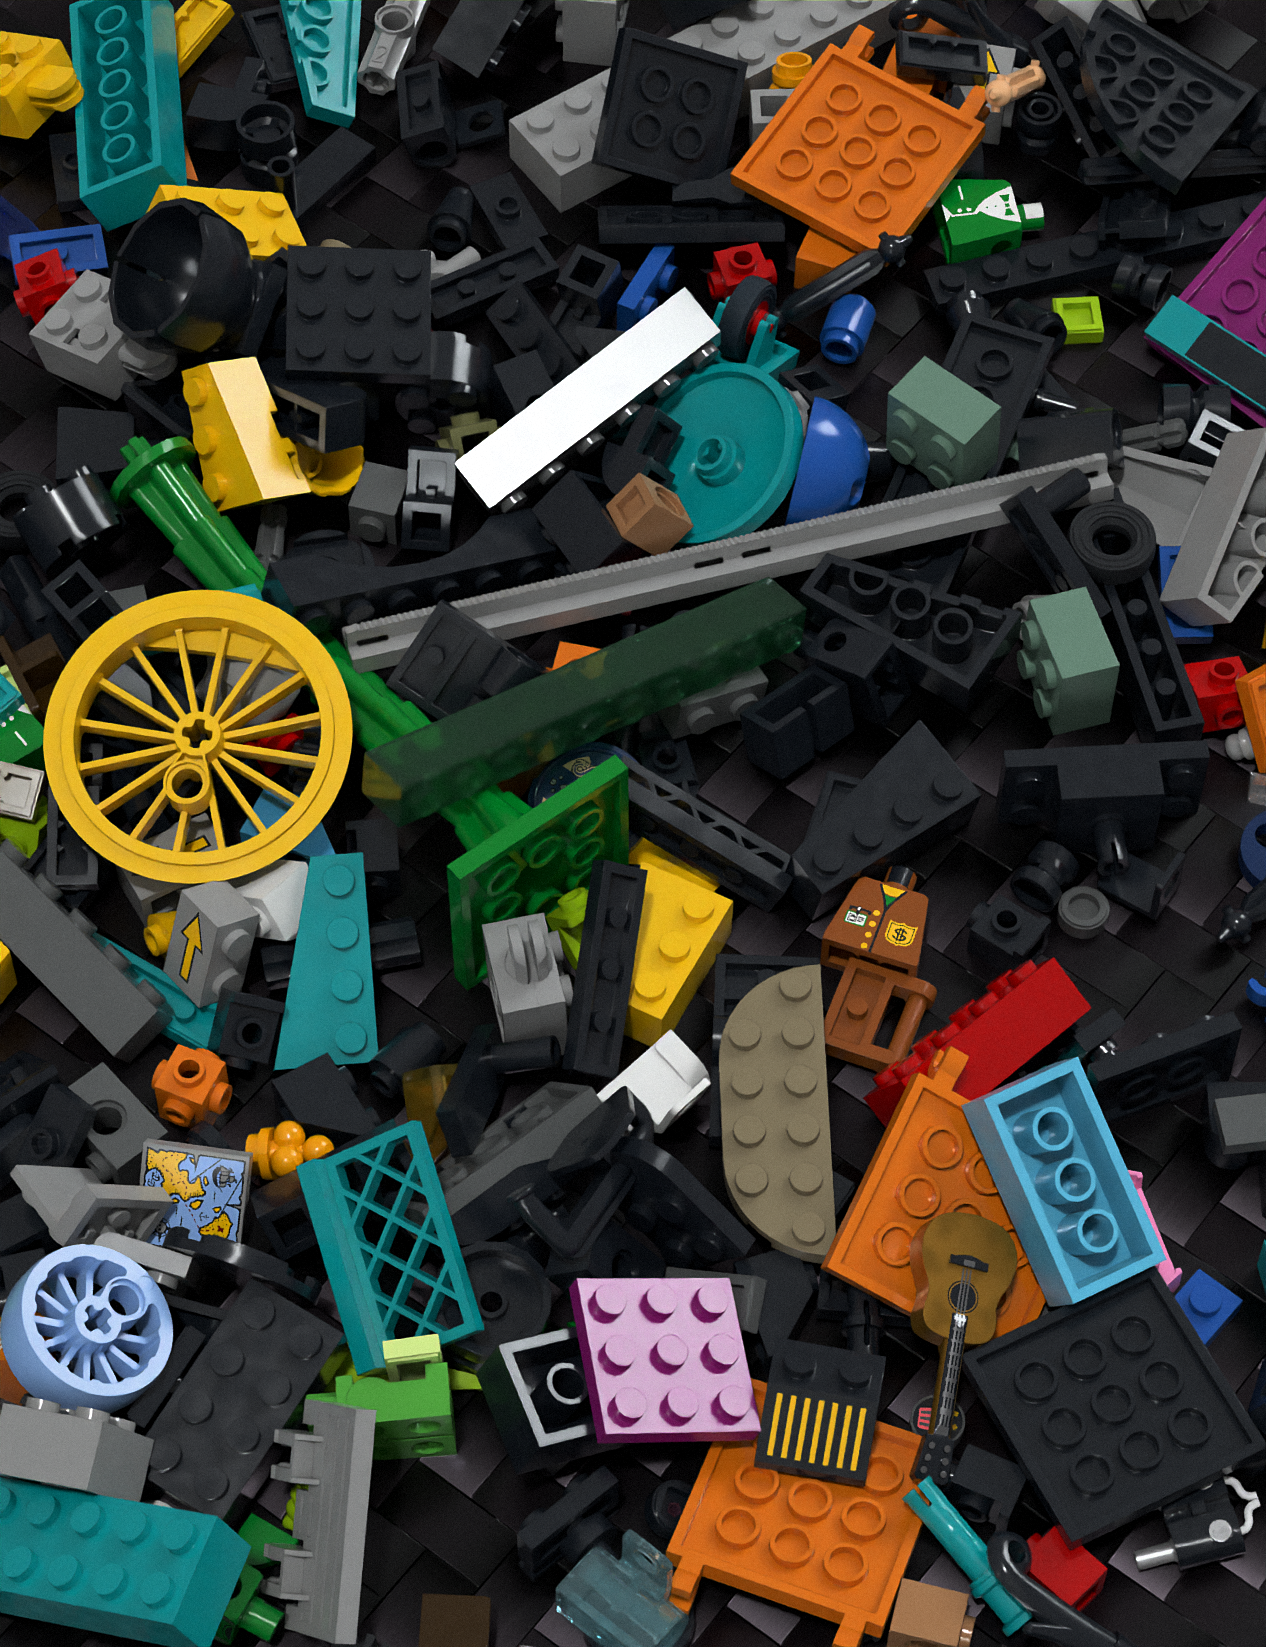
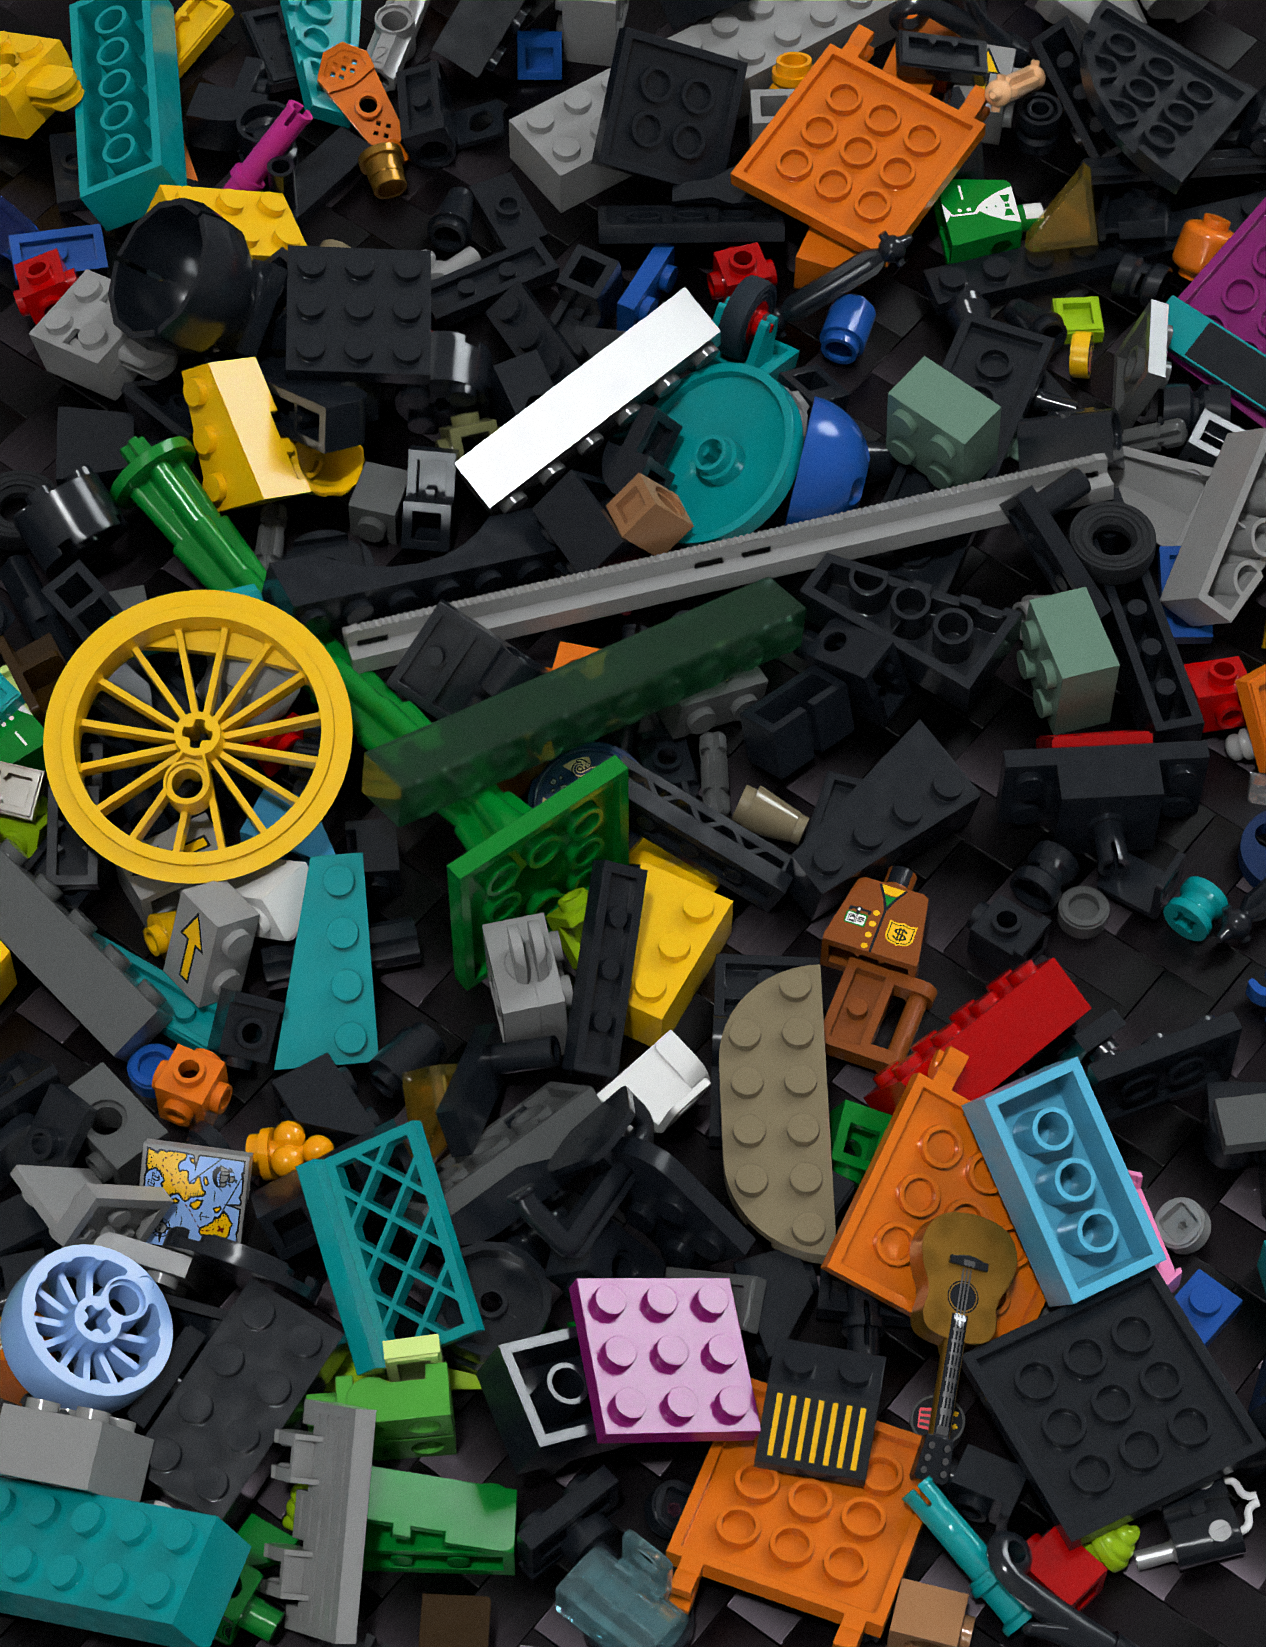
(142, 1067): none -> blue tile
(275, 142): none -> dark pink pin
(354, 88): none -> orange piece
(384, 169): none -> pearl gold piece
(439, 1525): none -> green wedge
(539, 54): none -> blue tile
(714, 772): none -> dark grey axle
(769, 816): none -> dark tan cone
(862, 1131): none -> green brick
(1069, 218): none -> clear yellow slope
(1081, 354): none -> yellow tile
(1095, 739): none -> red tile
(1115, 1547): none -> lime plate
(1142, 364): none -> dark grey plate
(1183, 1225): none -> light grey tile
(1195, 908): none -> teal wheel
(1200, 243): none -> orange head

